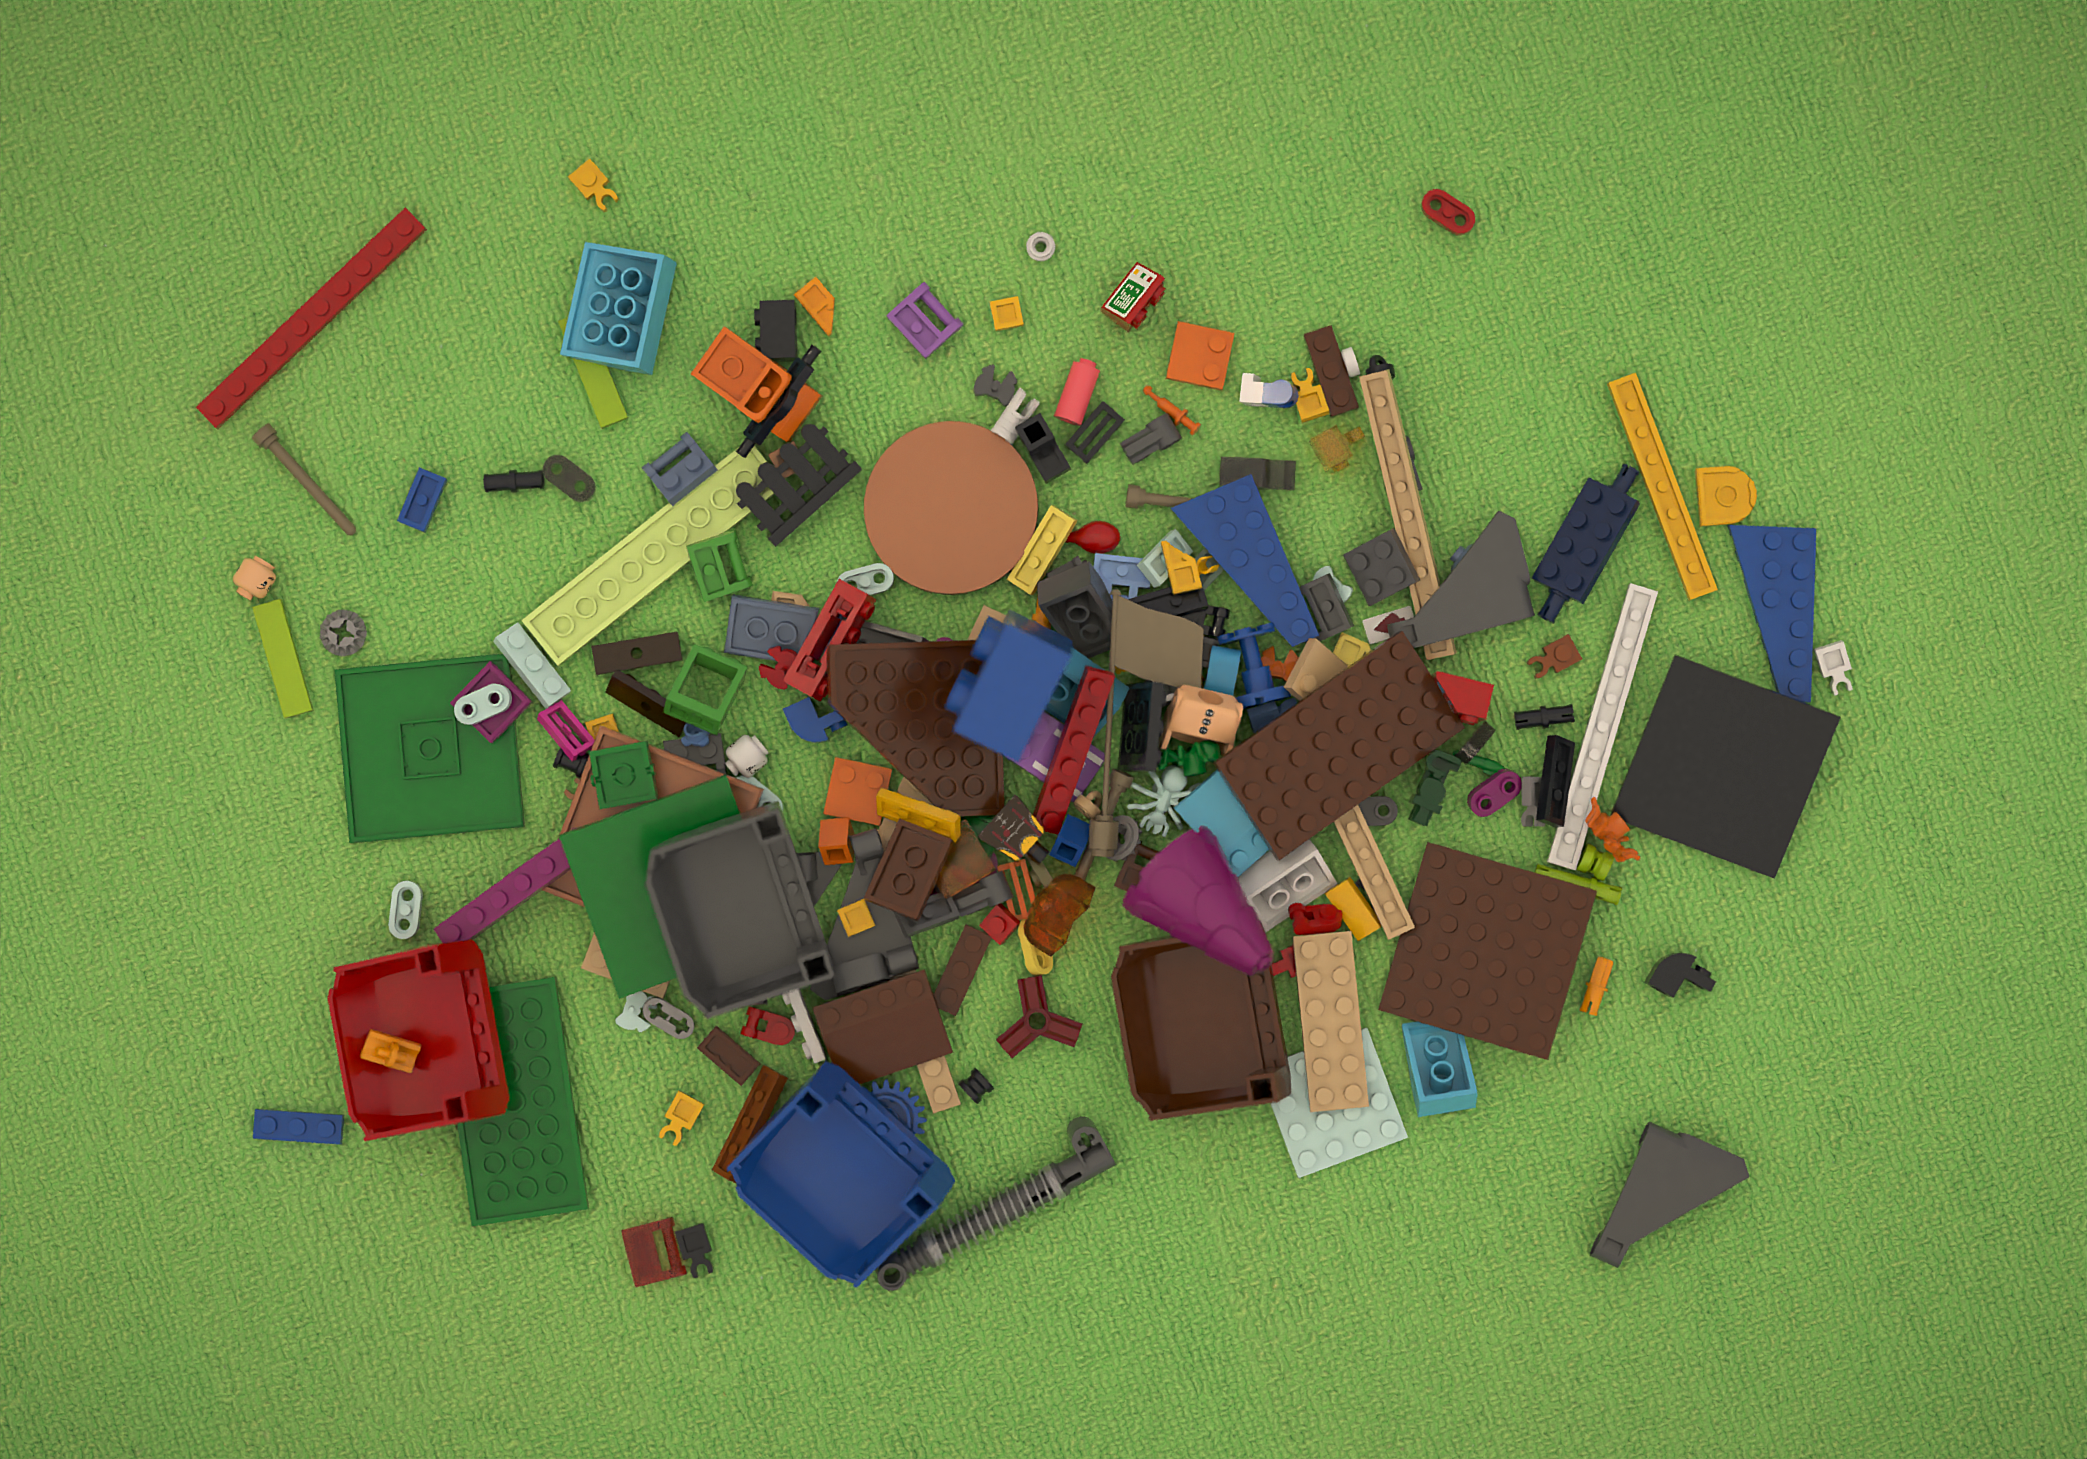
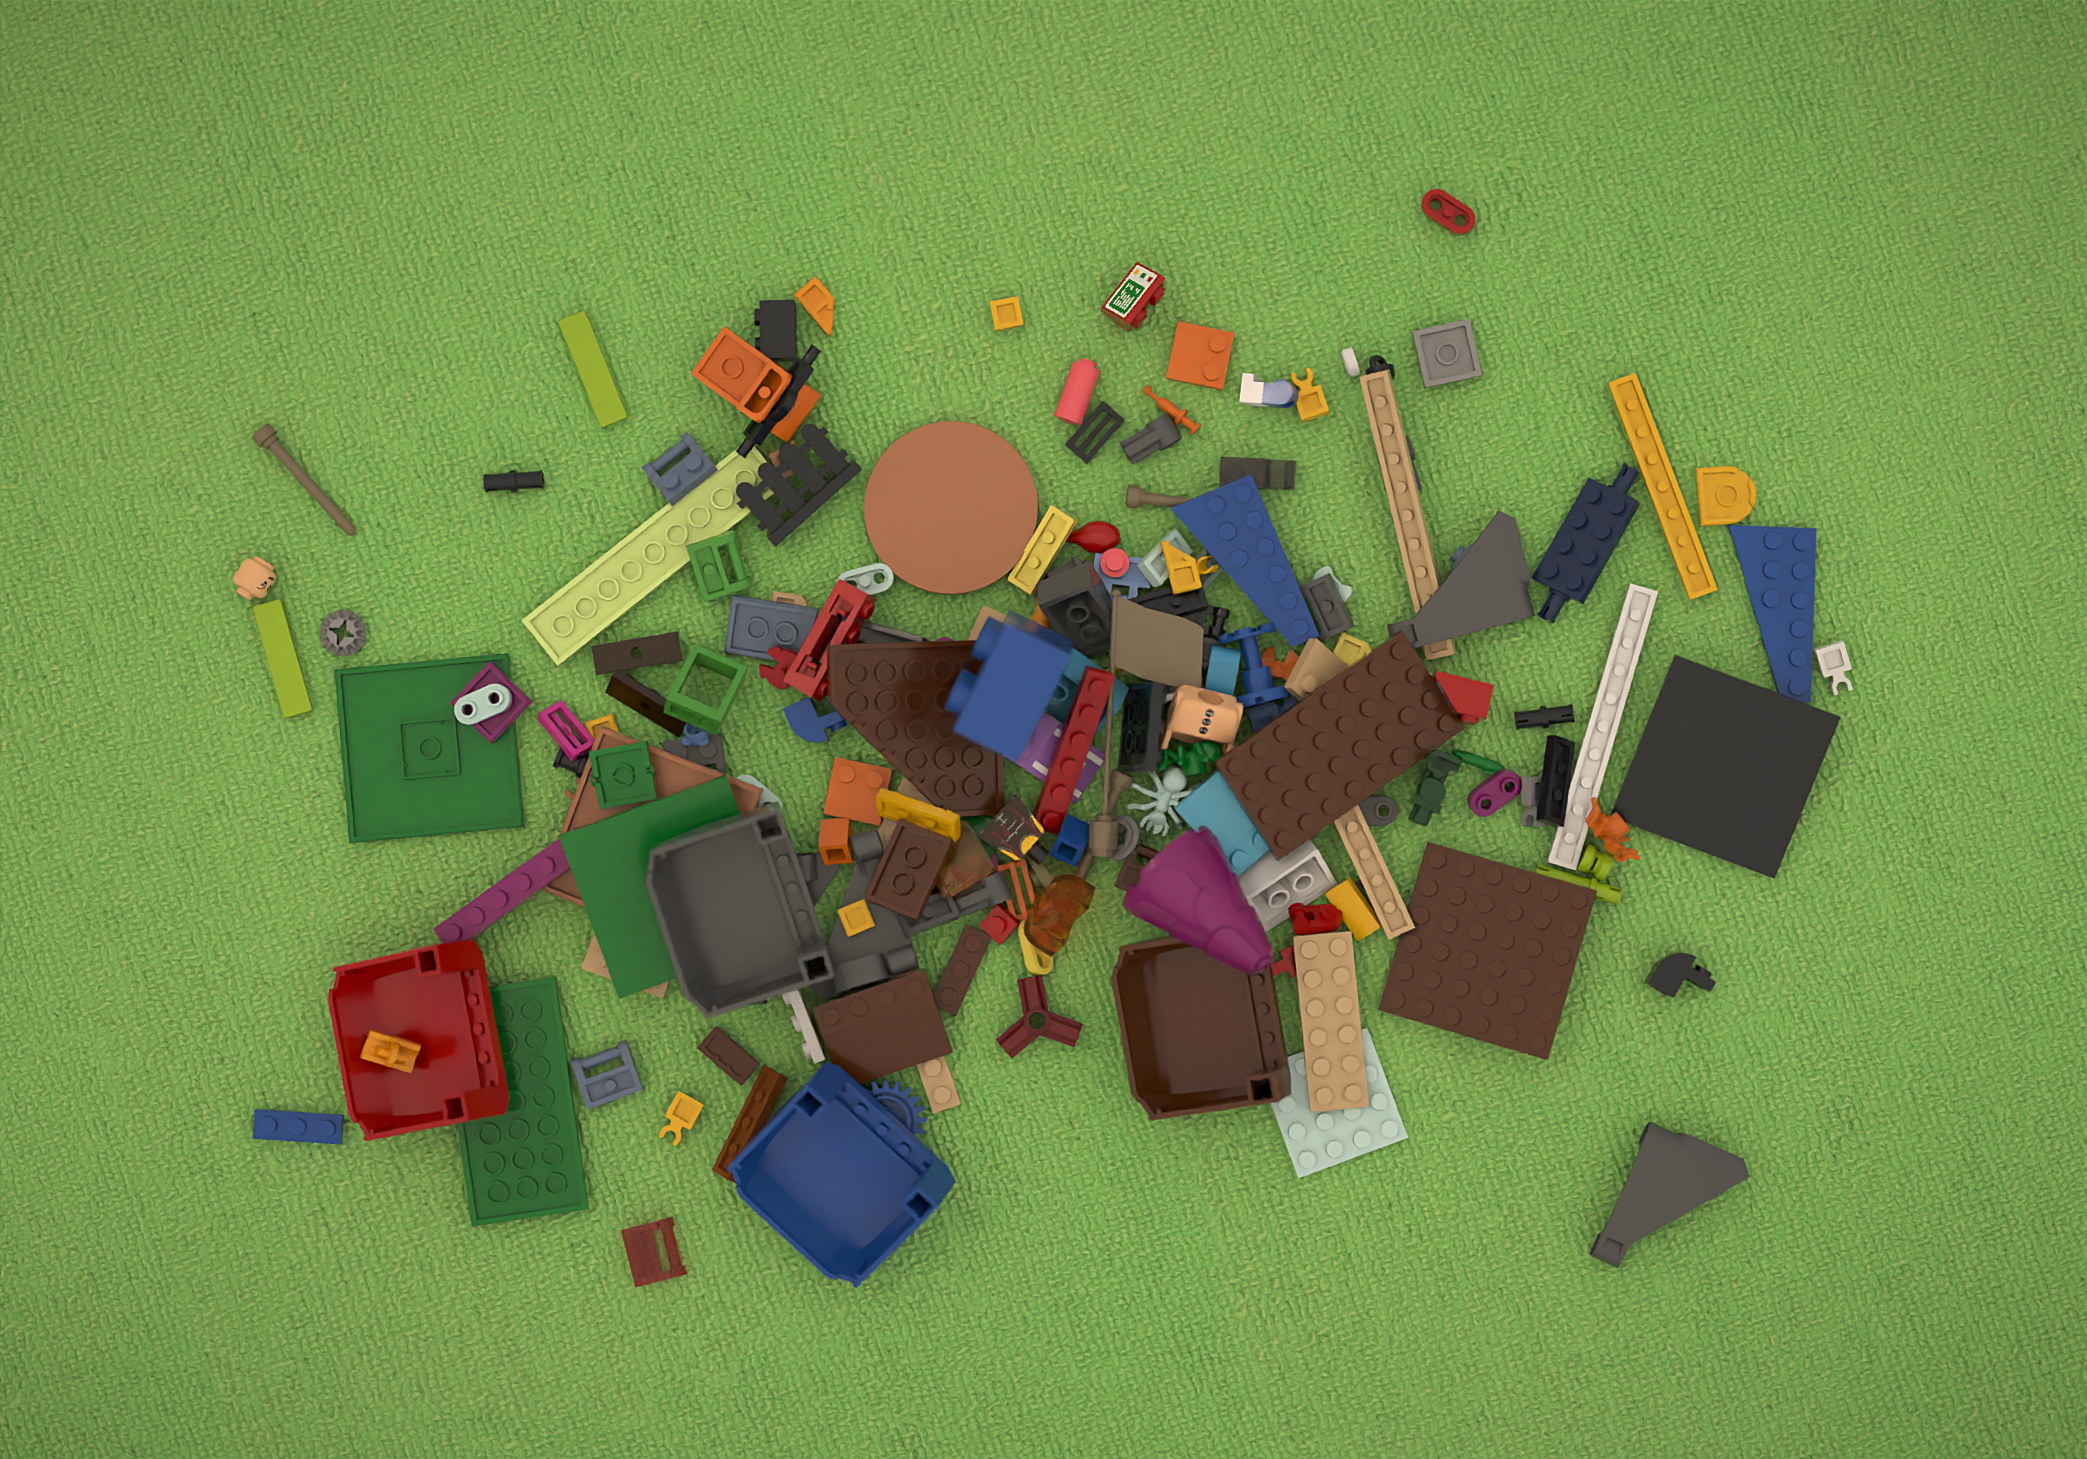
(311, 318): red plate -> none
(403, 909): light aqua plate -> none
(422, 500): blue plate -> none
(532, 665): light aqua plate -> none
(569, 478): clear smoke plate -> none
(591, 182): yellow plate -> none
(610, 1084): none -> sand blue plate
(618, 307): medium azure slope -> none
(628, 1018): light aqua piece -> none
(664, 1024): light grey beam -> none
(693, 1244): black plate -> none
(746, 756): white head -> none
(778, 1030): red plate -> none
(917, 327): medium lavender plate -> none
(976, 1085): black wheel -> none
(1002, 391): dark grey piece -> none
(1010, 418): white hinge -> none
(1042, 448): black brick -> none
(1044, 238): white plate -> none
(1051, 1183): dark grey piece -> none
(1088, 808): tan tile -> none
(1114, 563): none -> coral plate
(1331, 371): reddish brown plate -> none
(1333, 448): clear yellow brick -> none
(1377, 626): white sticker -> none
(1381, 567): dark grey plate -> none
(1438, 1069): medium azure slope -> none
(1446, 353): none -> light grey plate
(1475, 742): clear smoke beam -> none
(1558, 654): dark orange plate -> none
(1597, 985): light orange axle -> none

